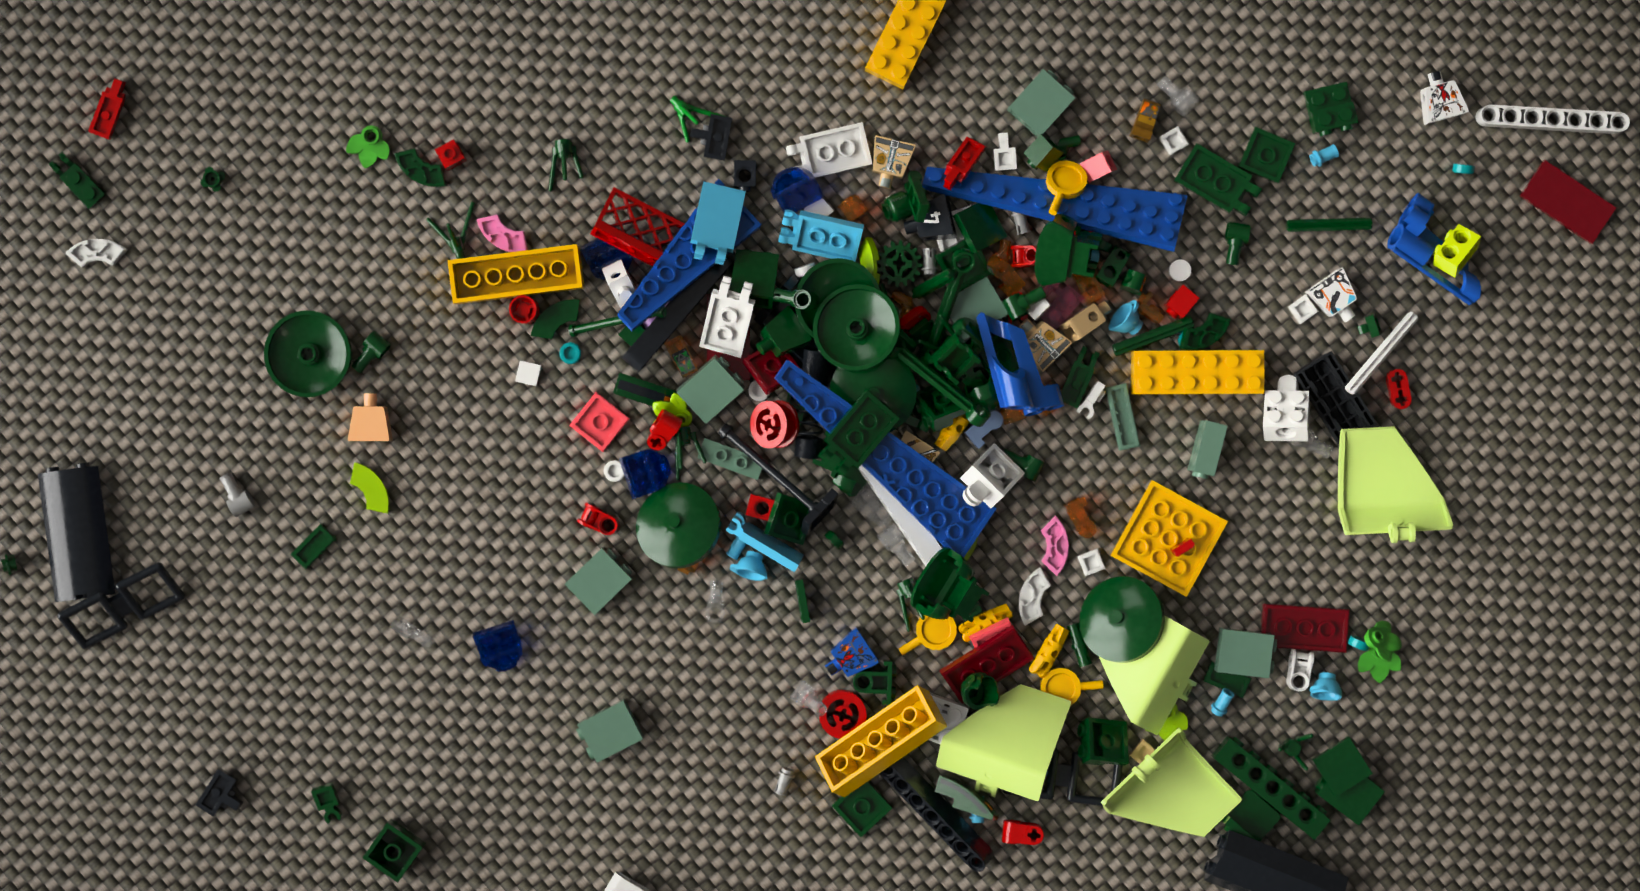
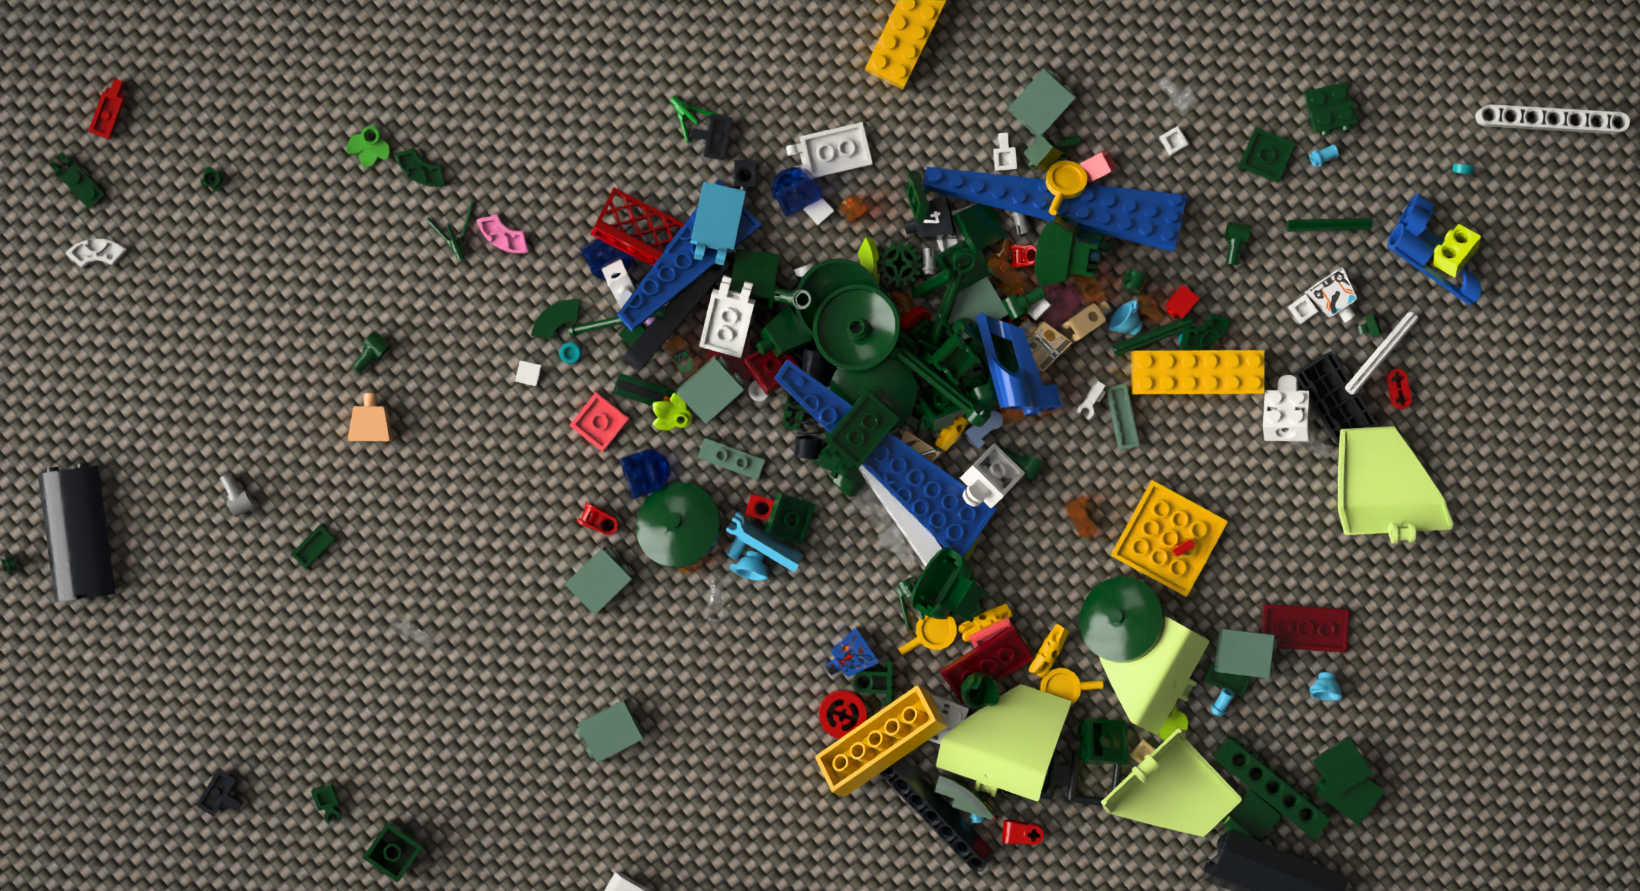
(121, 605): black bar -> none
(307, 353): dark green dish -> none
(372, 487): lime tile -> none
(451, 155): red brick -> none
(499, 646): clear blue slope -> none
(516, 274): yellow brick -> none
(524, 309): red wheel -> none
(563, 149): dark green plant -> none
(613, 471): white tile -> none
(663, 429): red piece -> none
(683, 438): dark green plant -> none
(768, 433): wheel -> none
(784, 781): light grey pin -> none
(802, 601): dark green tile -> none
(806, 697): clear pin -> none
(817, 511): black tile -> none
(821, 235): medium azure tile -> none
(834, 540): dark green tile -> none
(862, 808): dark green tile -> none
(890, 159): torso -> none
(897, 207): dark green head -> none
(962, 162): red hinge -> none
(1031, 596): white tile -> none
(1057, 545): bright pink tile -> none
(1078, 379): dark green hinge -> none
(1079, 645): dark green pin -> none
(1091, 562): white tile -> none
(1112, 266): dark green leg -> none
(1145, 121): pearl gold leg -> none
(1179, 270): white tile -> none
(1207, 449): sand green brick -> none
(1216, 180): dark green tile -> none
(1293, 748): dark green plant -> none
(1300, 668): white piece -> none
(1358, 643): teal tile -> none
(1378, 668): bright green plate -> none
(1383, 640): bright green plate -> none
(1441, 100): white torso -> none
(1567, 201): dark red tile -> none

